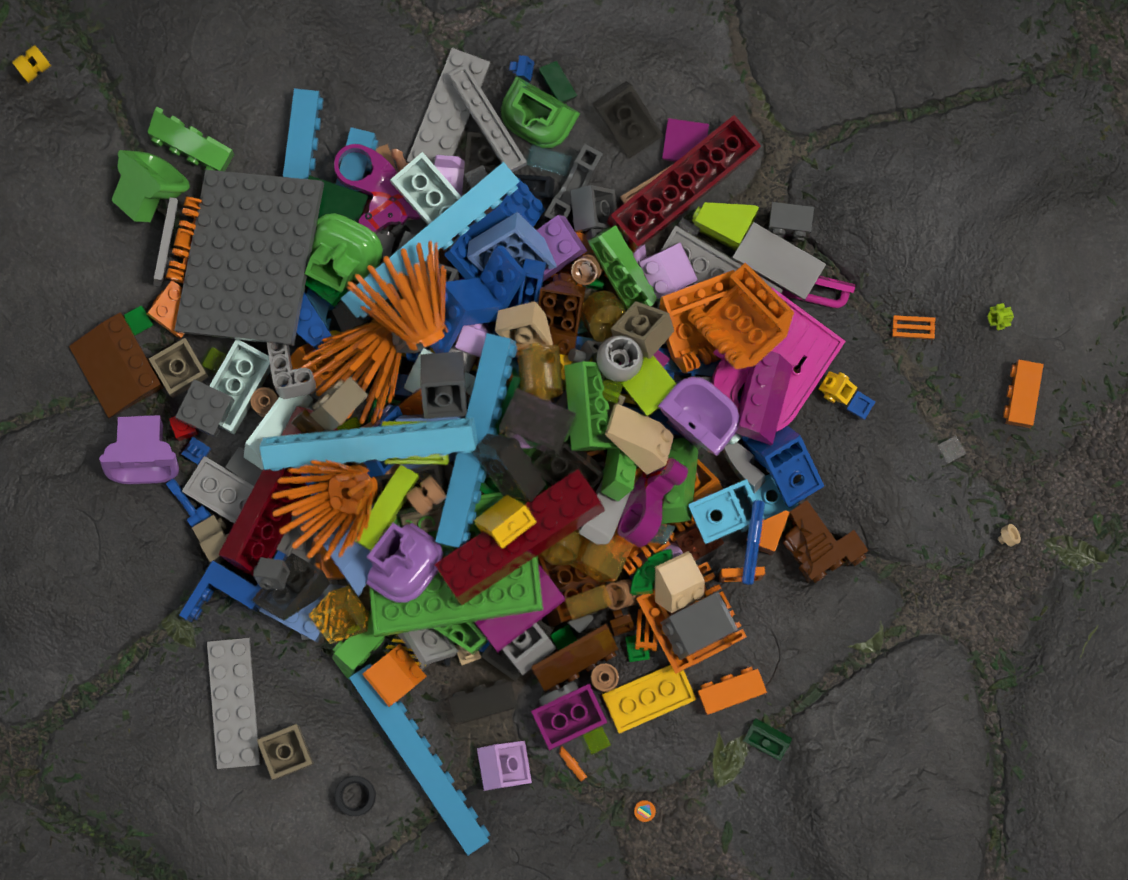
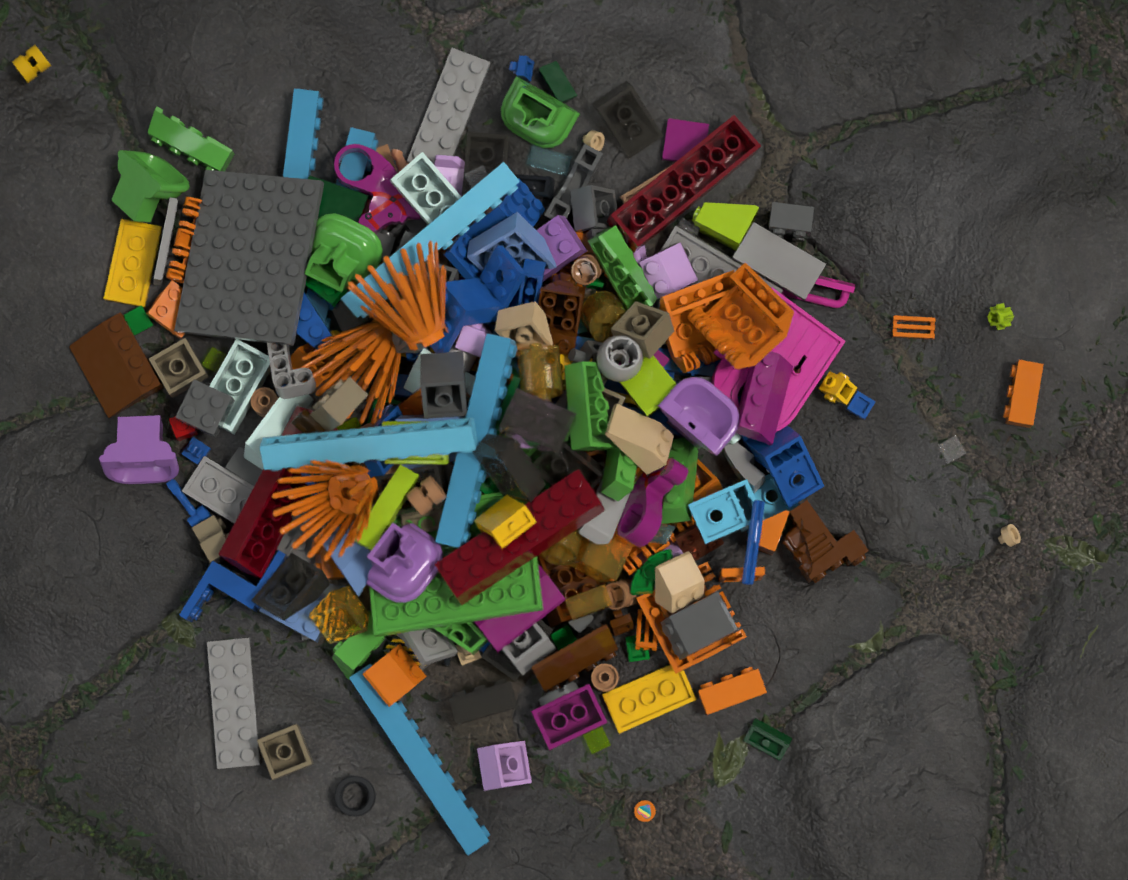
(133, 263): none -> yellow tile
(271, 573): dark grey brick -> none
(486, 118): light grey tile -> none
(572, 764): orange piece -> none
(594, 139): none -> tan tile
(612, 390): clear neon green tile -> none

